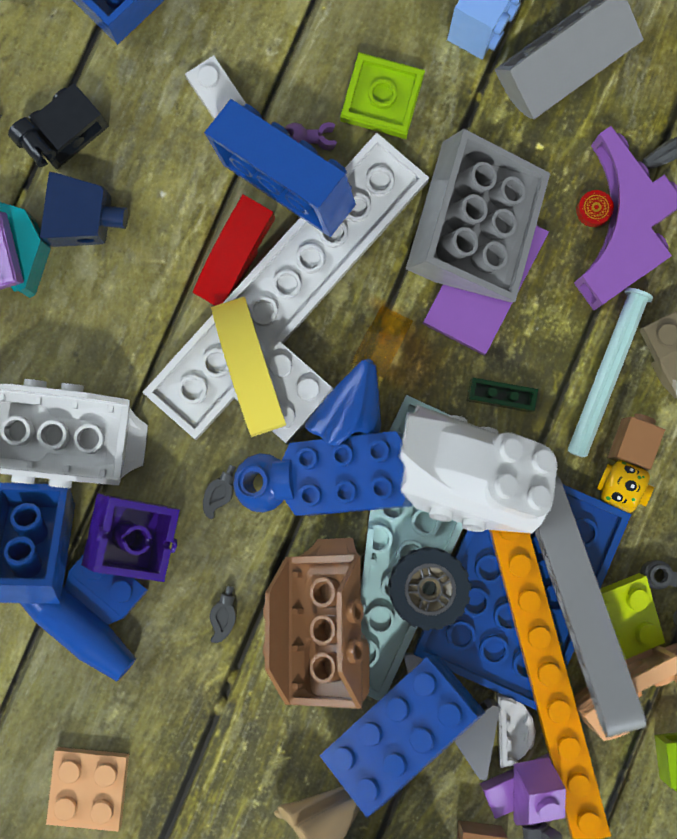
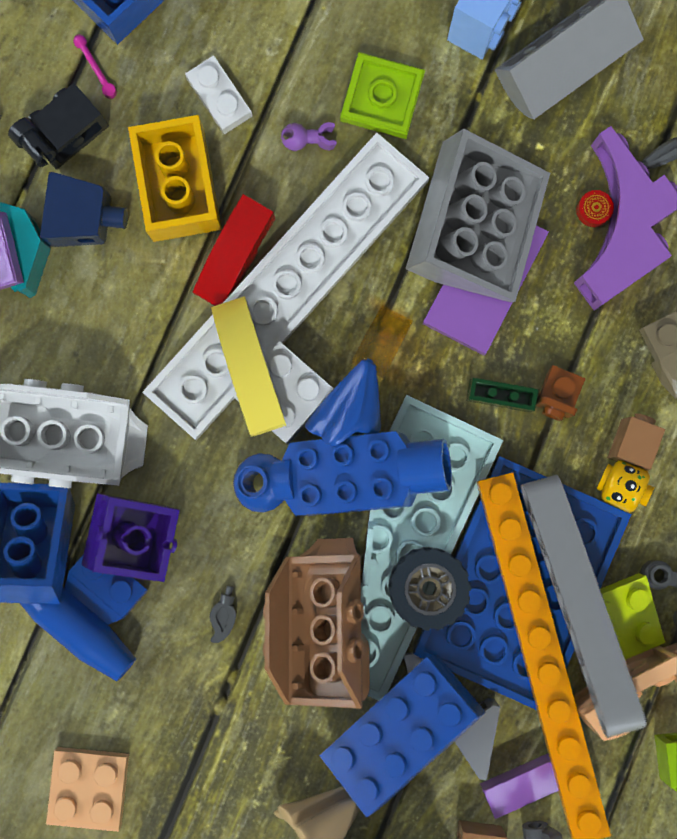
(108, 89): none -> dark pink hinge
(174, 178): none -> yellow brick
(218, 492): dark grey piece -> none
(281, 166): blue brick -> none
(476, 473): white slope -> none
(515, 731): white plate -> none
(537, 792): medium lavender slope -> none
(560, 393): none -> dark orange bracket
(609, 371): light aqua axle -> none

